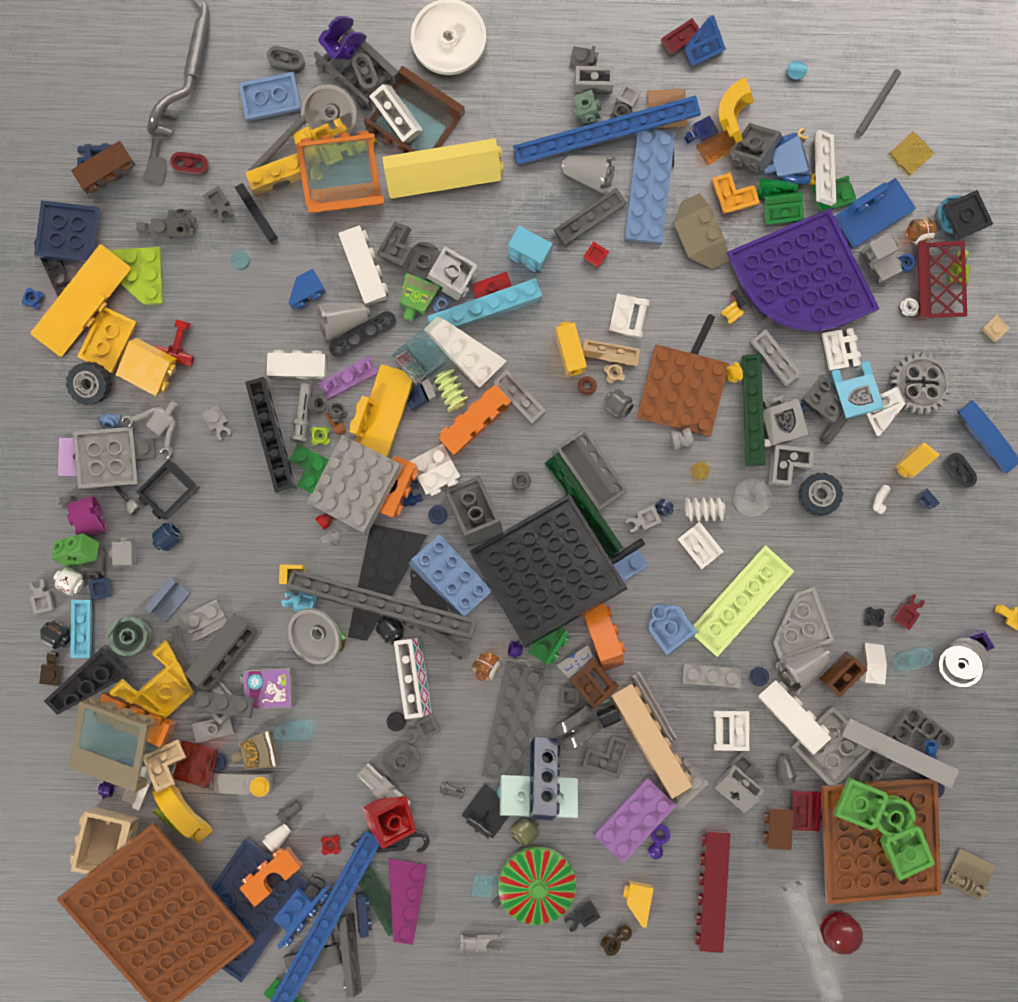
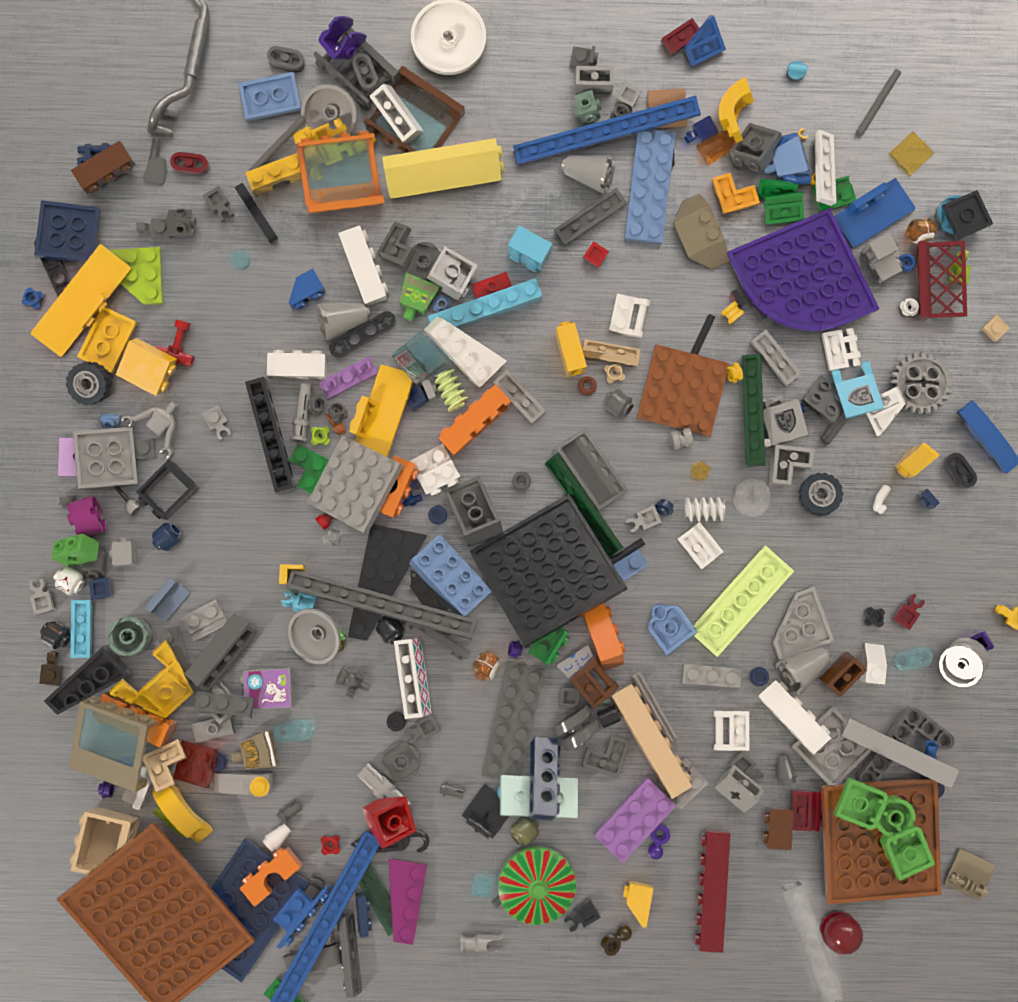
(351, 681): none -> dark grey piece

